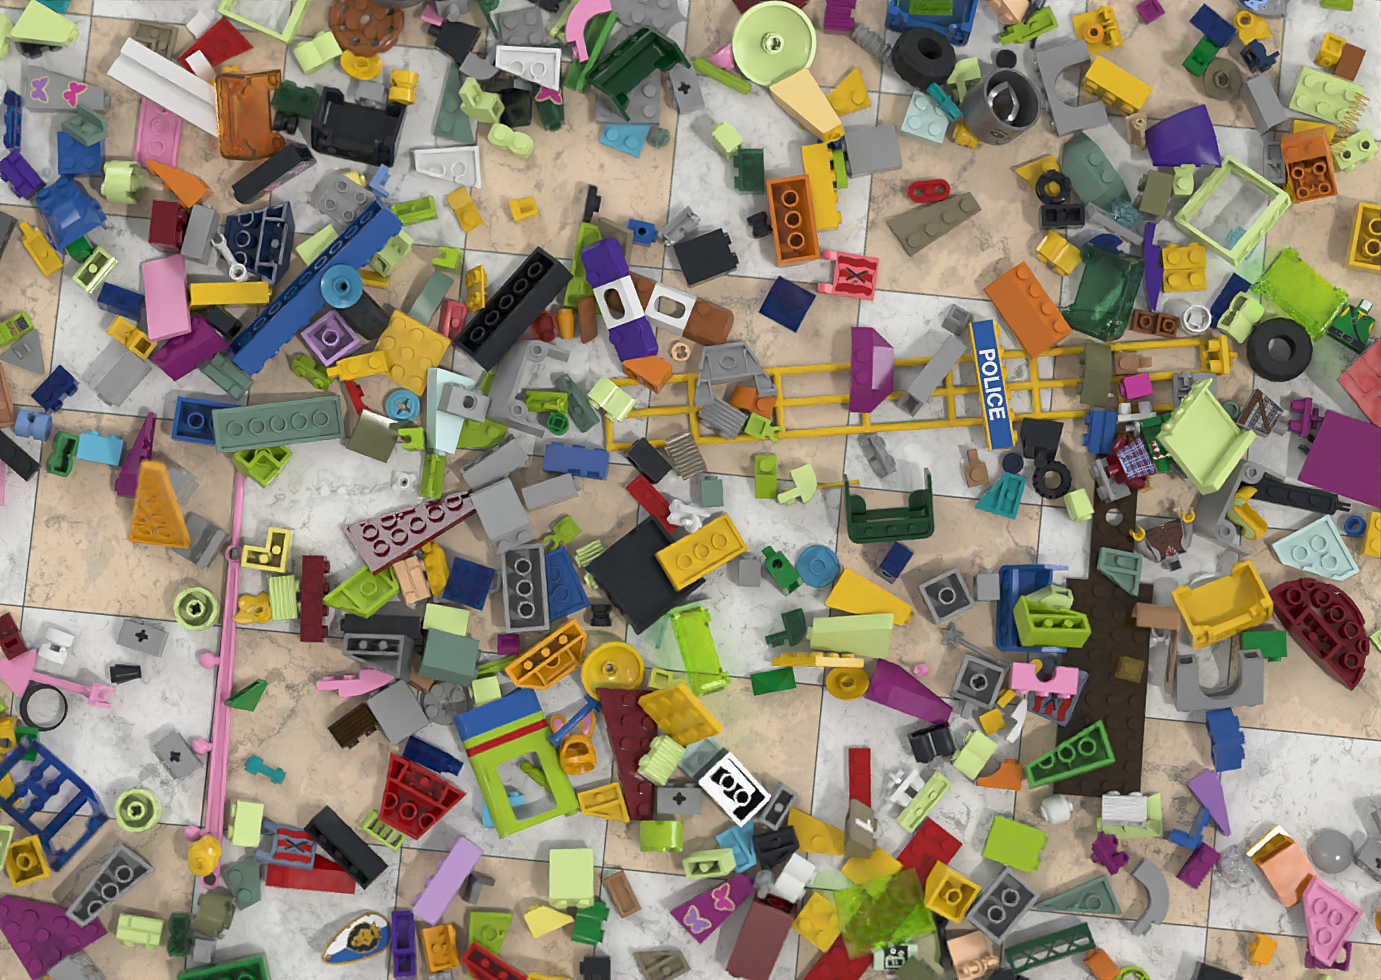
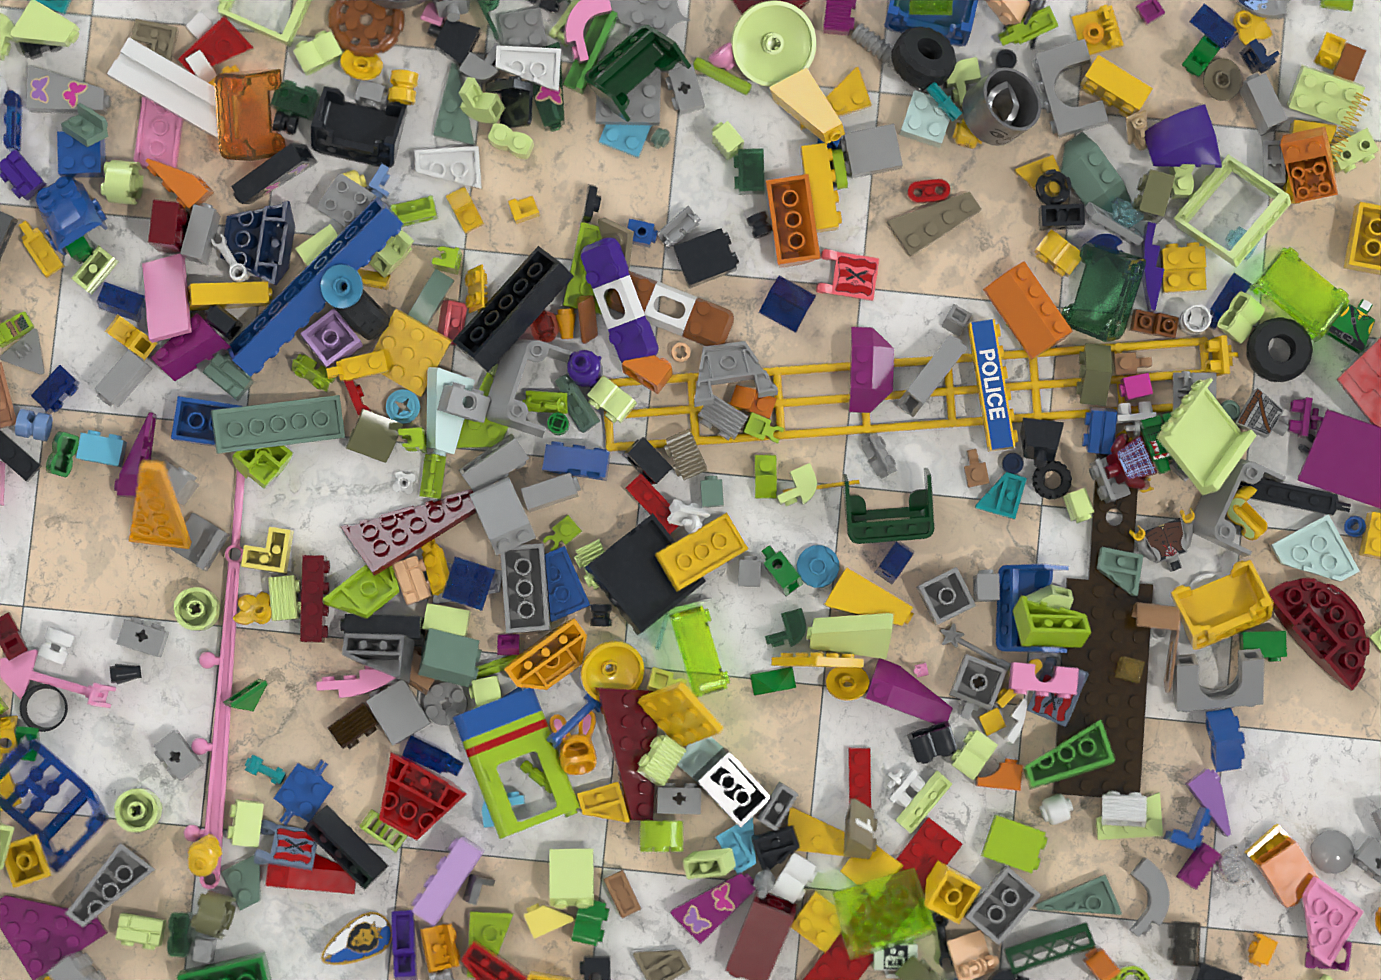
(303, 792): none -> blue plate
(584, 368): none -> dark purple piece
(1105, 853): magenta hips -> none
(1184, 943): none -> clear smoke brick

